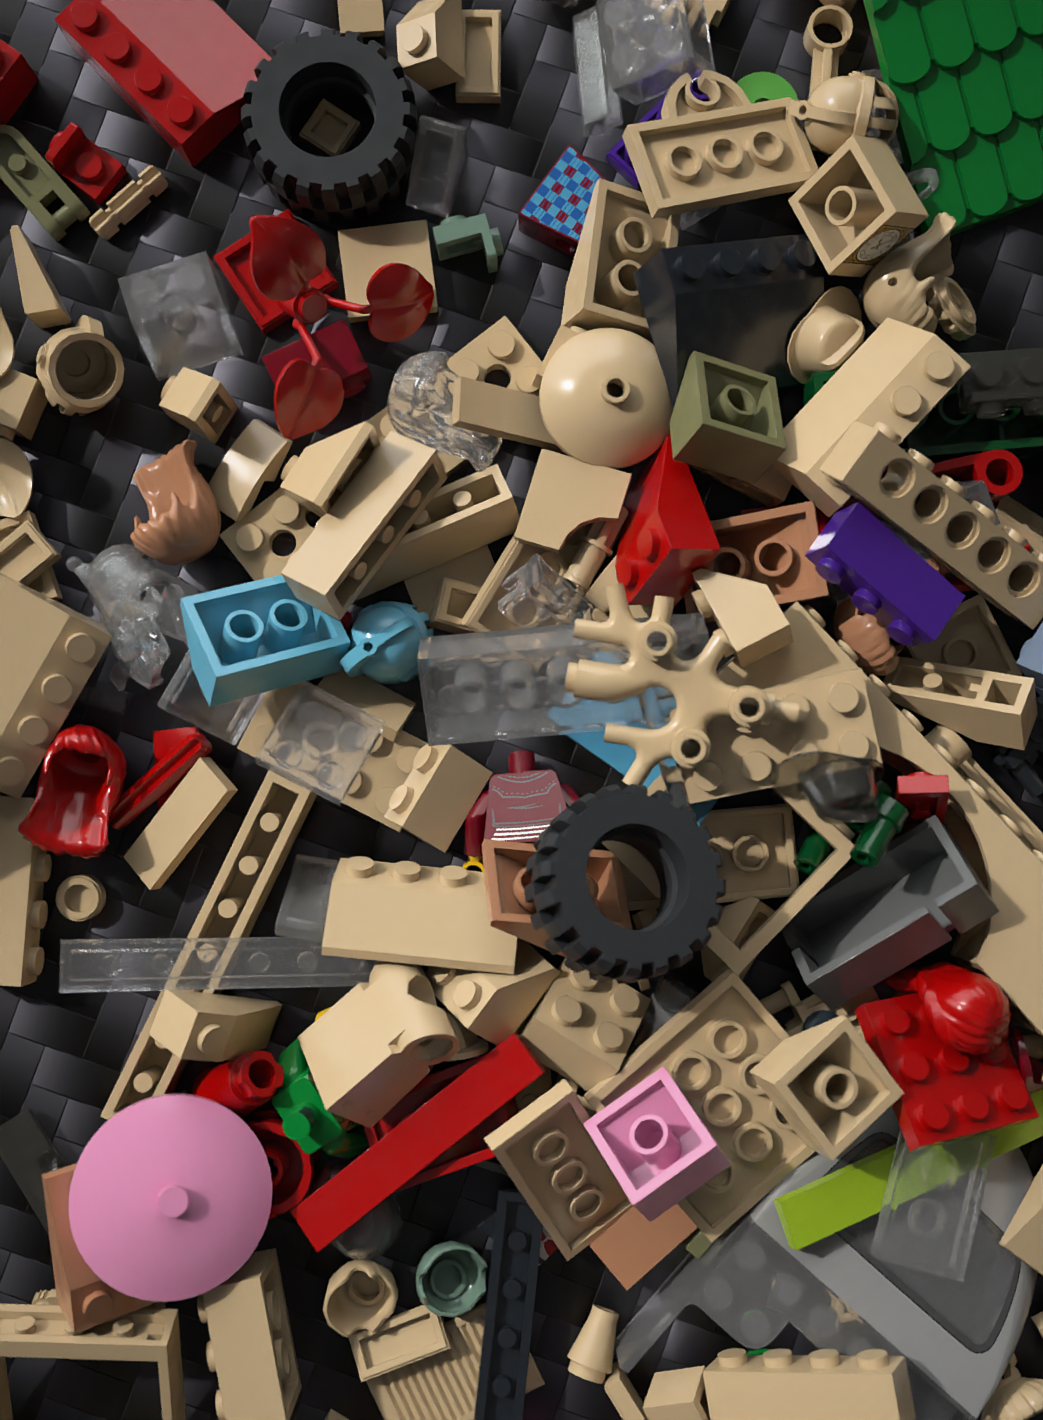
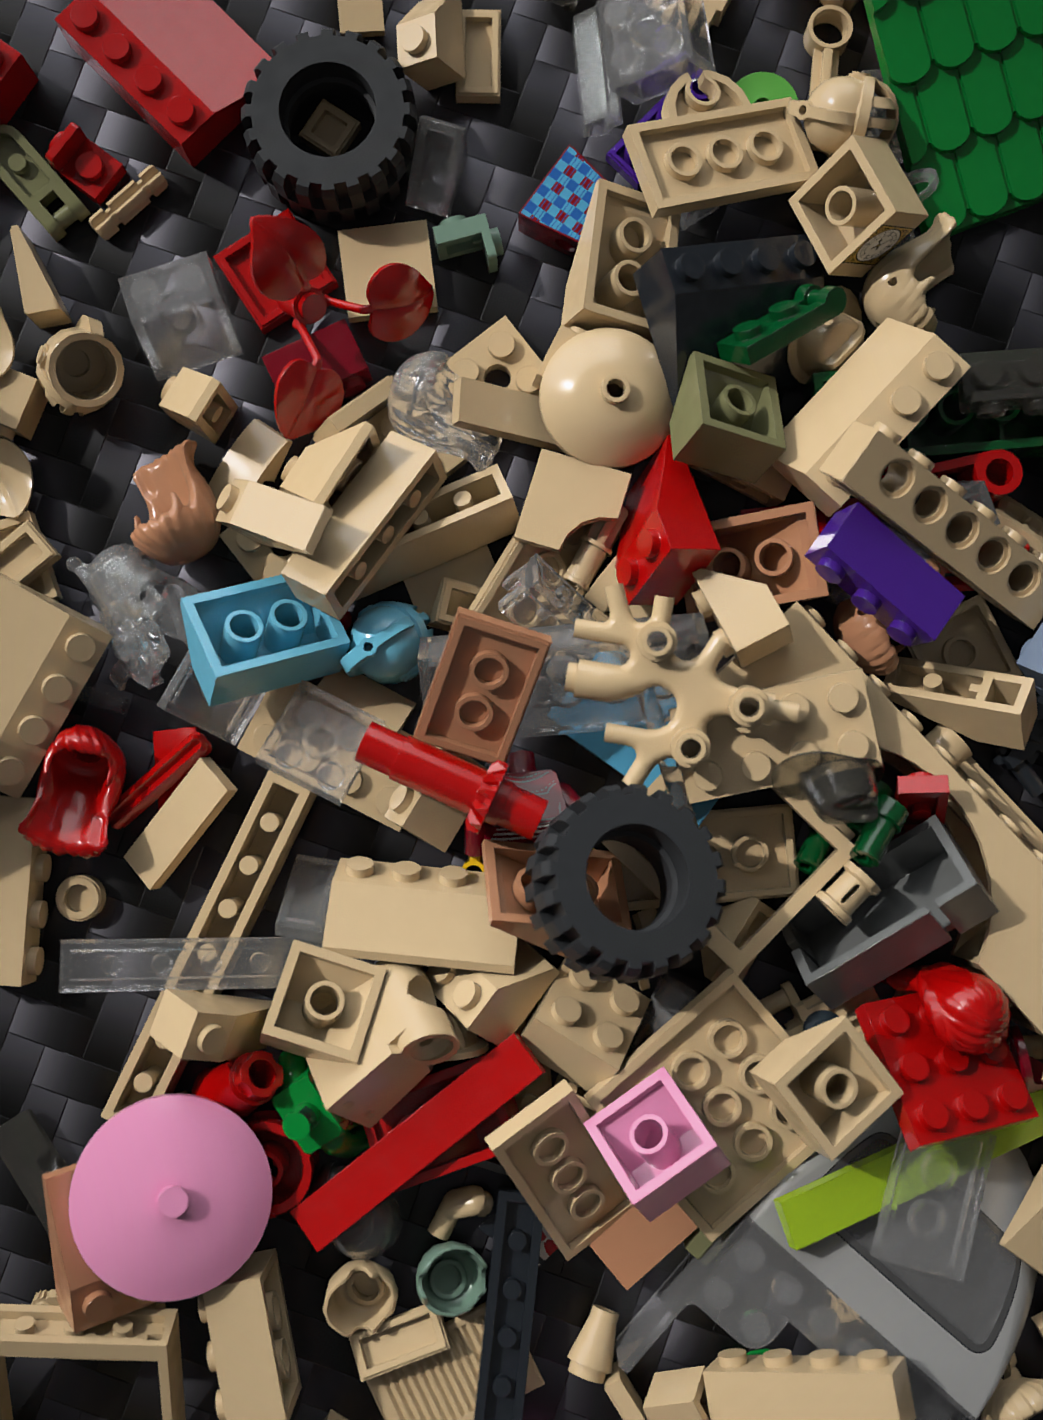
(272, 516): none -> tan slope
(322, 1004): none -> tan slope
(356, 410): none -> tan tile
(452, 781): none -> red gear
(459, 1204): none -> tan arm
(482, 686): none -> nougat tile
(783, 324): none -> dark green plate
(852, 877): none -> tan bush
(951, 307): tan gear -> none

